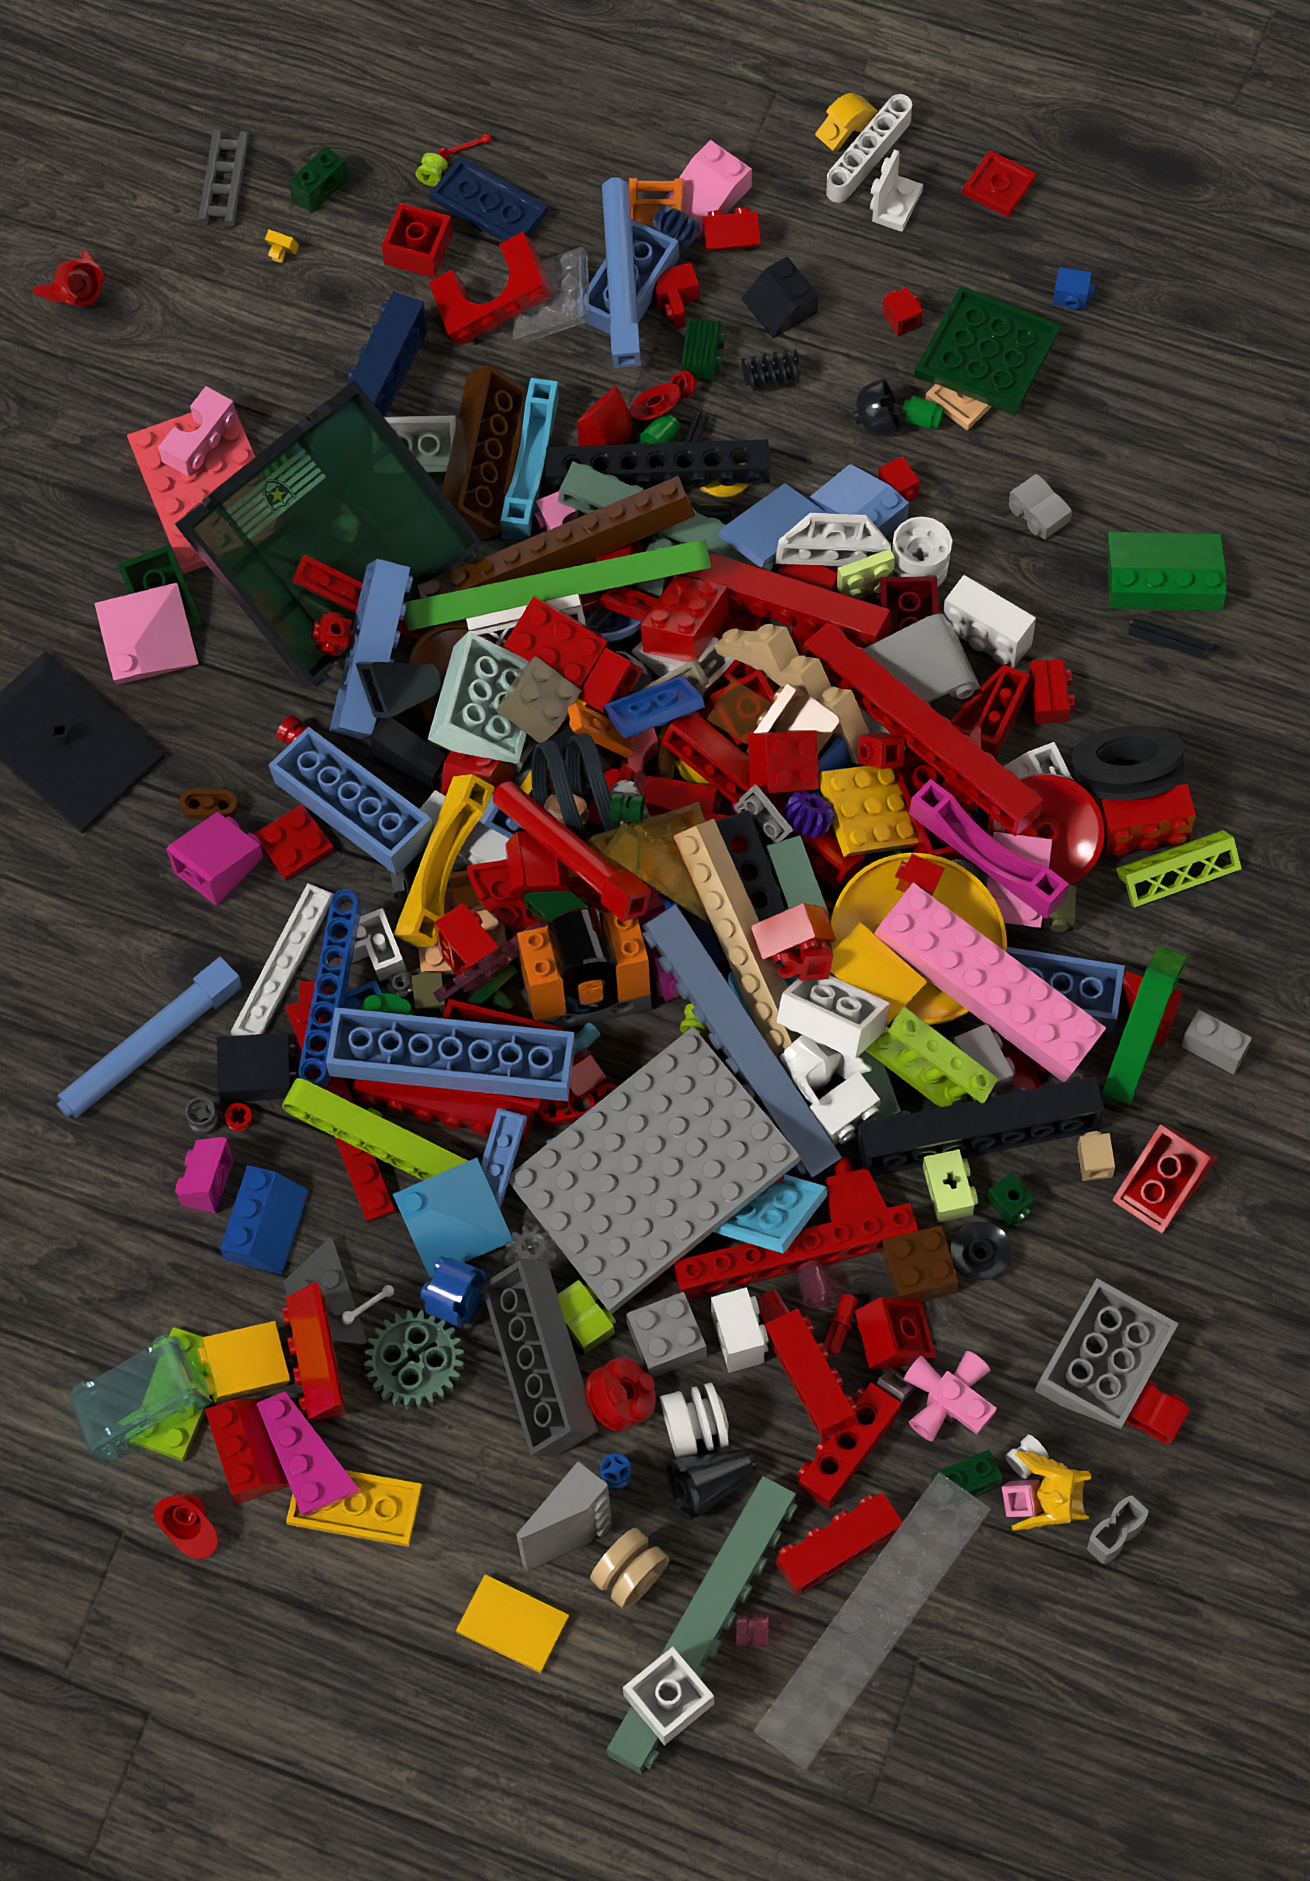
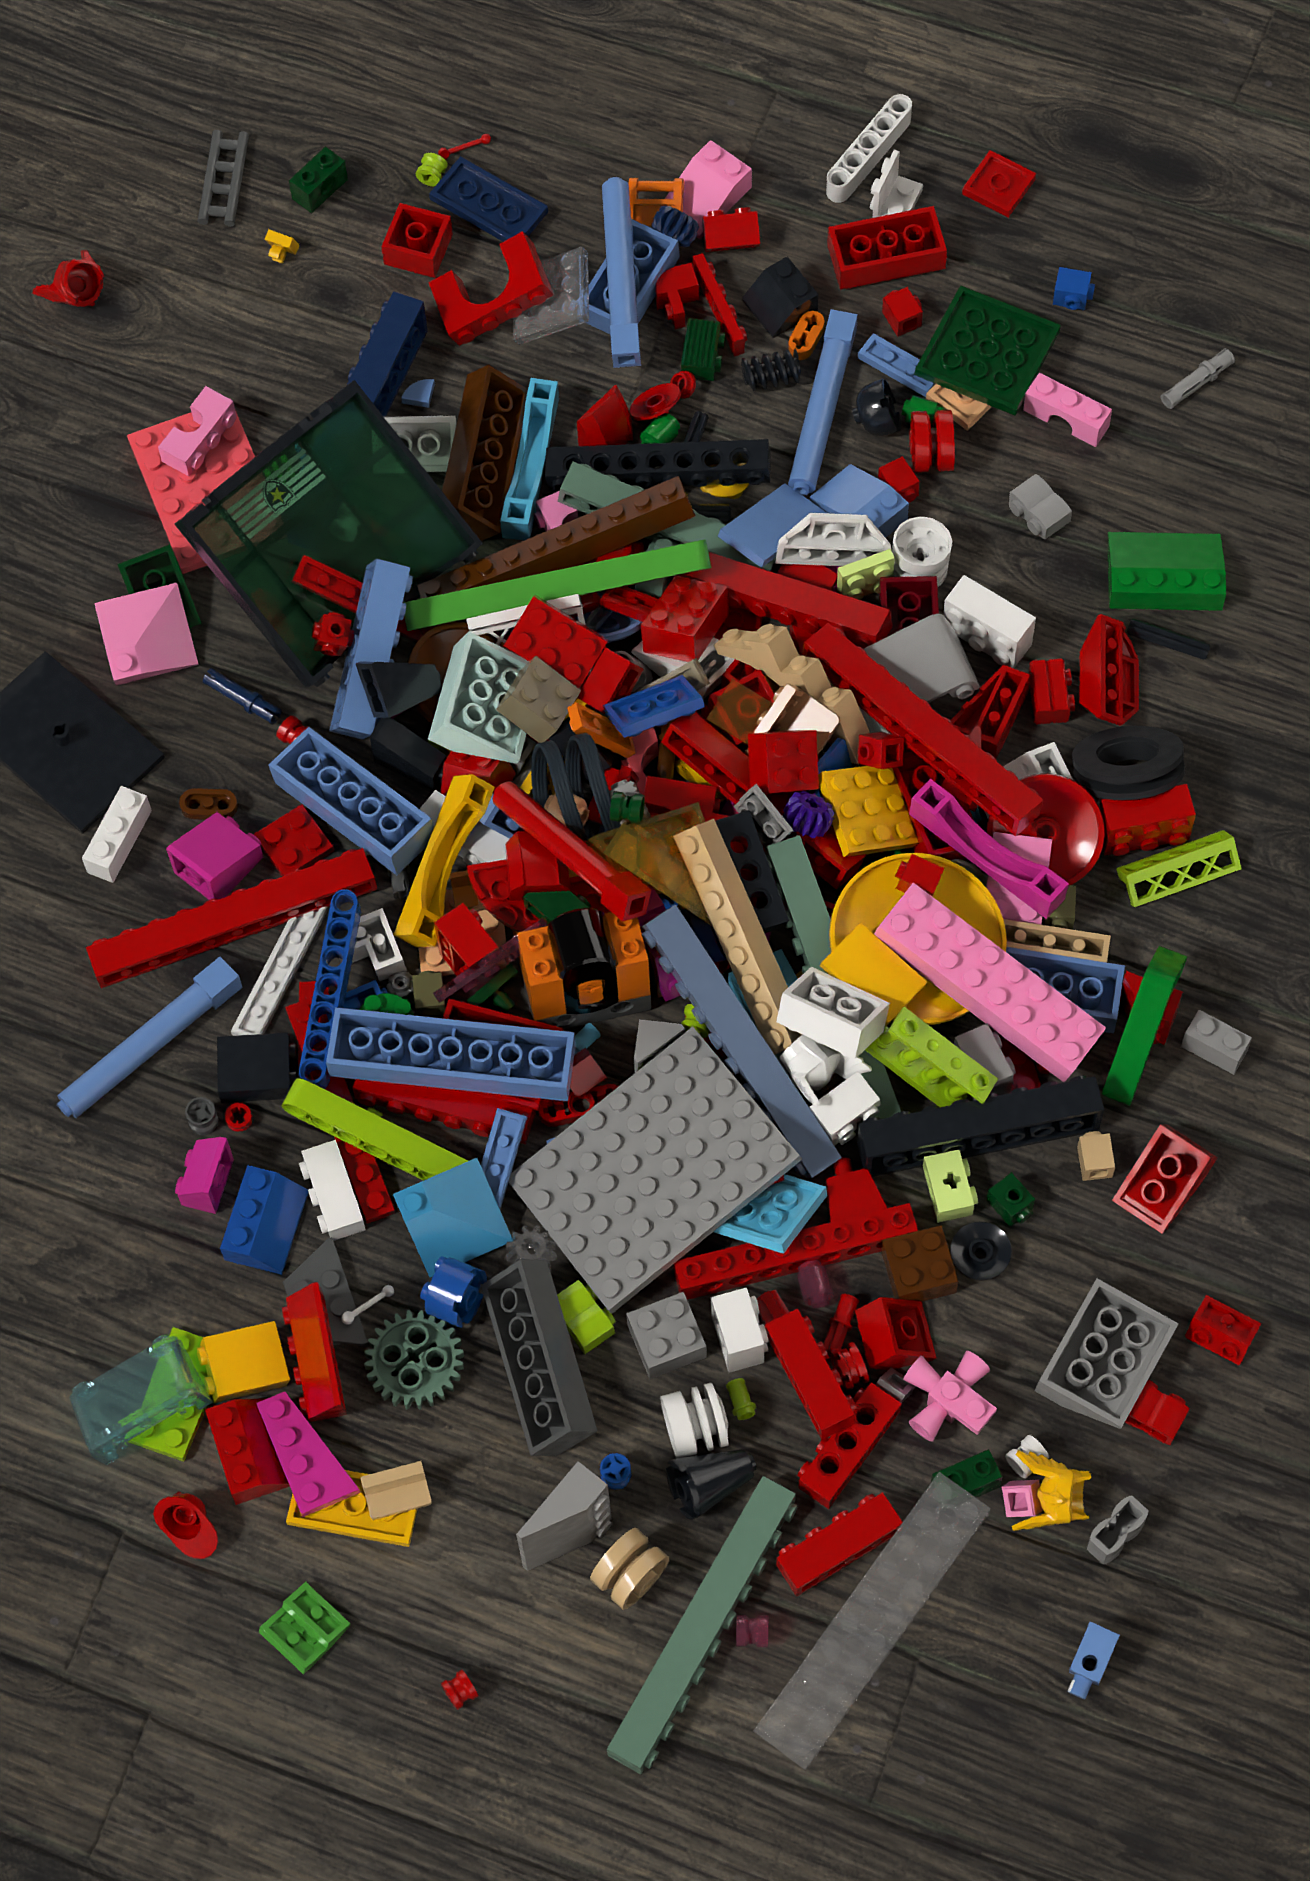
(116, 834): none -> white brick
(229, 918): none -> red brick
(250, 701): none -> dark blue pin
(304, 1627): none -> bright green slope
(331, 1191): none -> white brick
(396, 1490): none -> tan panel
(419, 393): none -> medium blue tile
(459, 1689): none -> red wheel
(512, 1623): yellow tile -> none
(620, 1394): red wheel -> none
(653, 1039): none -> light grey slope
(668, 1695): white brick -> none
(715, 296): none -> red plate
(741, 1400): none -> lime pin
(792, 931): brick -> none
(810, 965): red plate -> none
(811, 337): none -> orange beam
(823, 401): none -> medium blue brick
(845, 115): yellow brick -> none
(849, 1365): none -> red wheel
(887, 247): none -> red brick
(894, 363): none -> medium blue plate
(928, 441): none -> red wheel
(1057, 940): none -> tan brick
(1086, 416): none -> bright pink arch
(1096, 1645): none -> medium blue torso
(1109, 672): none -> red wedge
(1206, 372): none -> light grey pin
(1222, 1330): none -> red bracket

